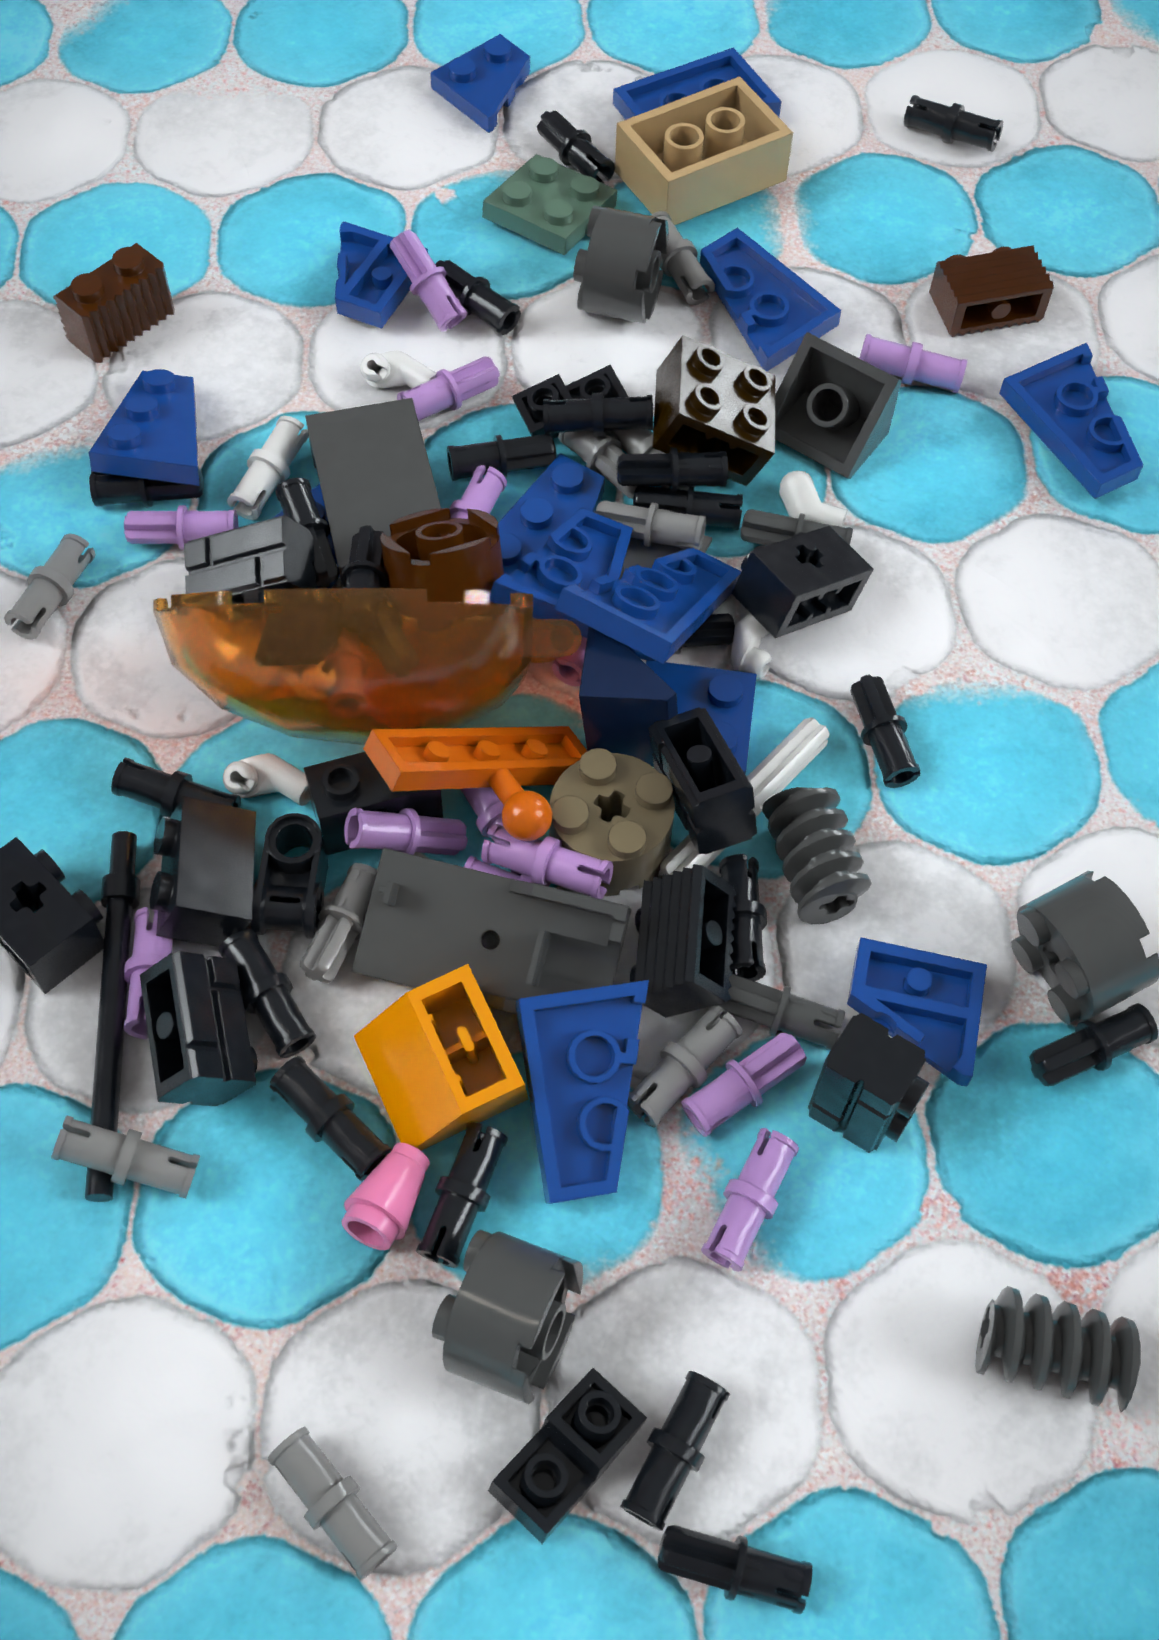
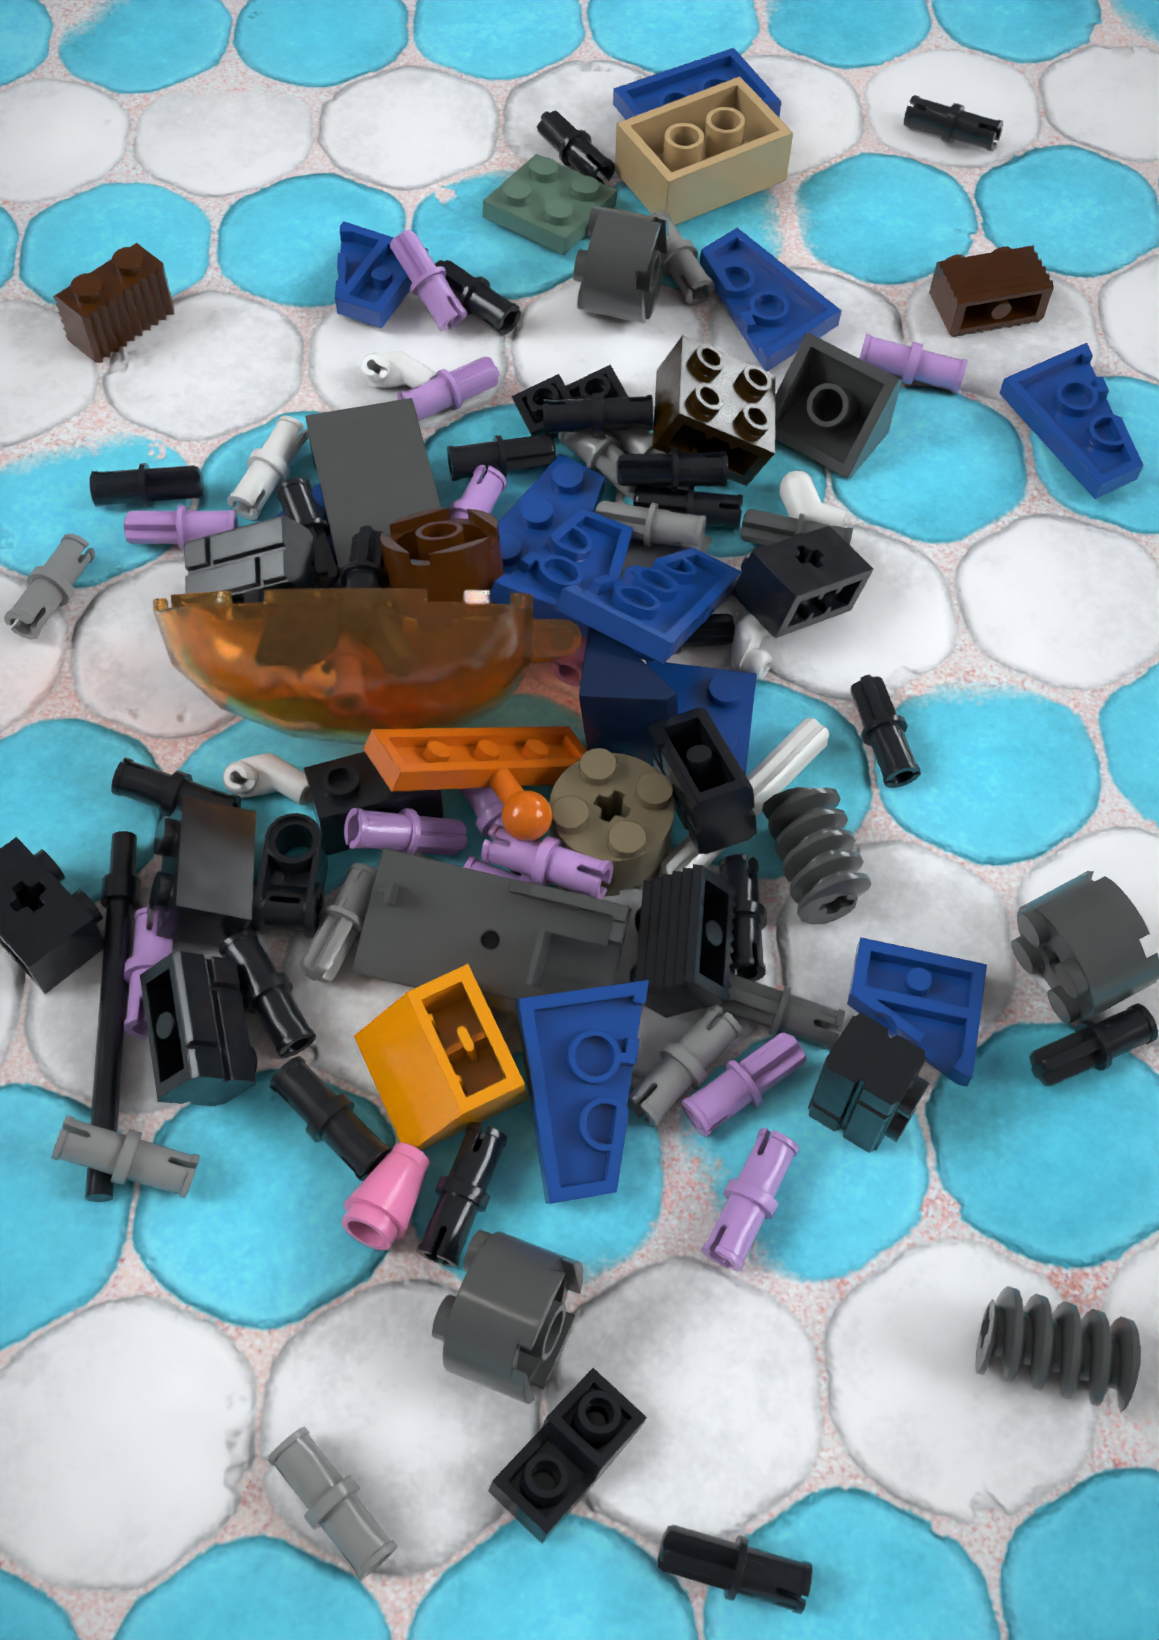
(152, 431): blue wing -> none
(483, 80): blue wing -> none
(675, 1450): black pin -> none

